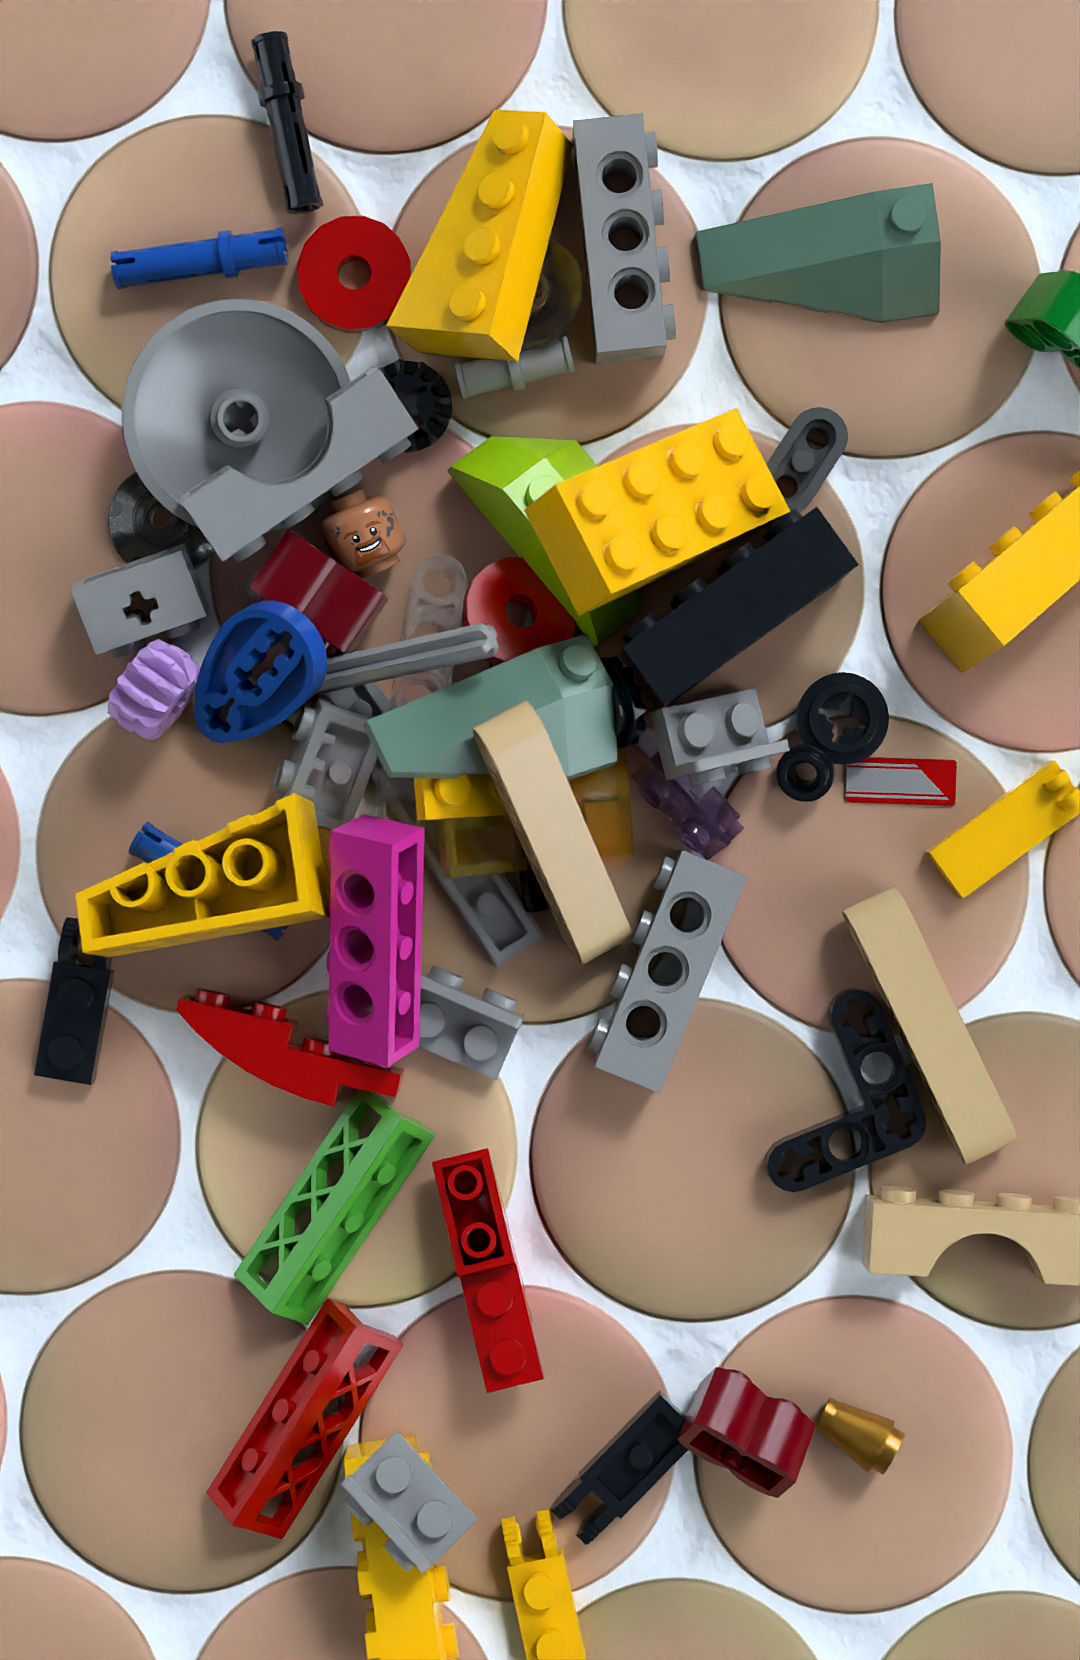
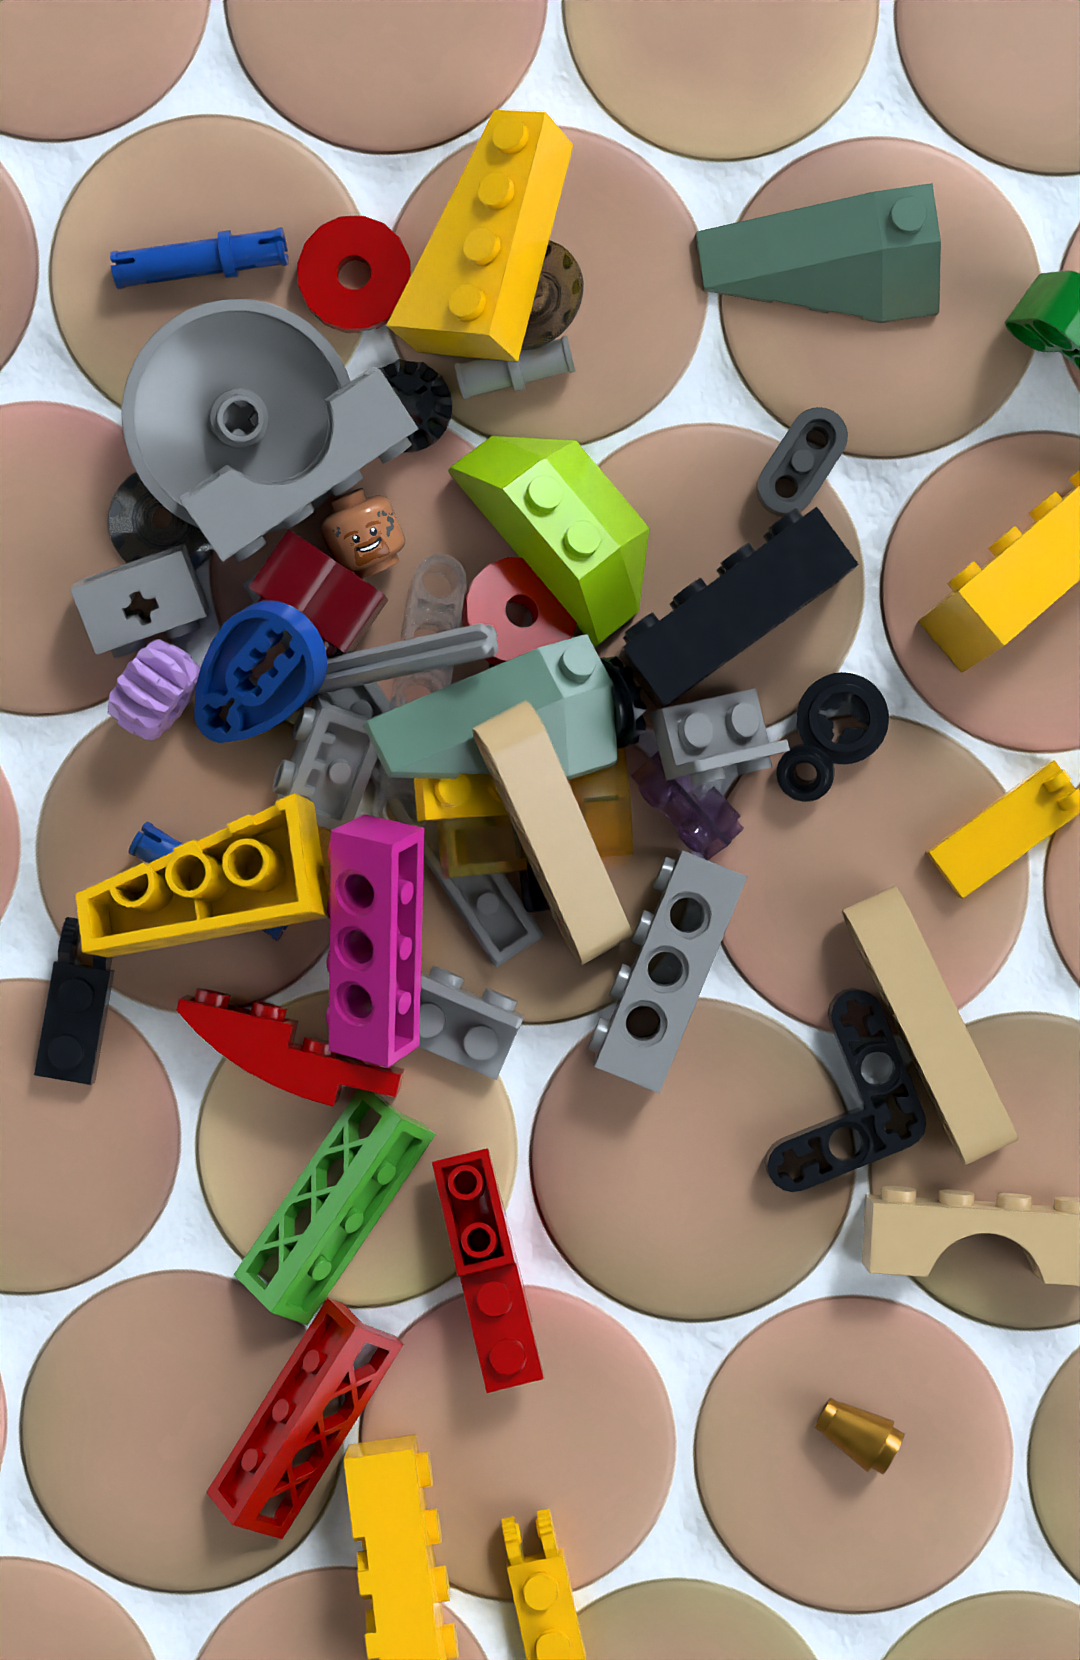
(282, 100): black pin -> none
(407, 1504): light grey bracket -> none
(600, 149): light grey brick -> none
(626, 1466): black hinge -> none
(656, 510): yellow brick -> none
(747, 1431): dark red brick -> none
(901, 781): sticker -> none

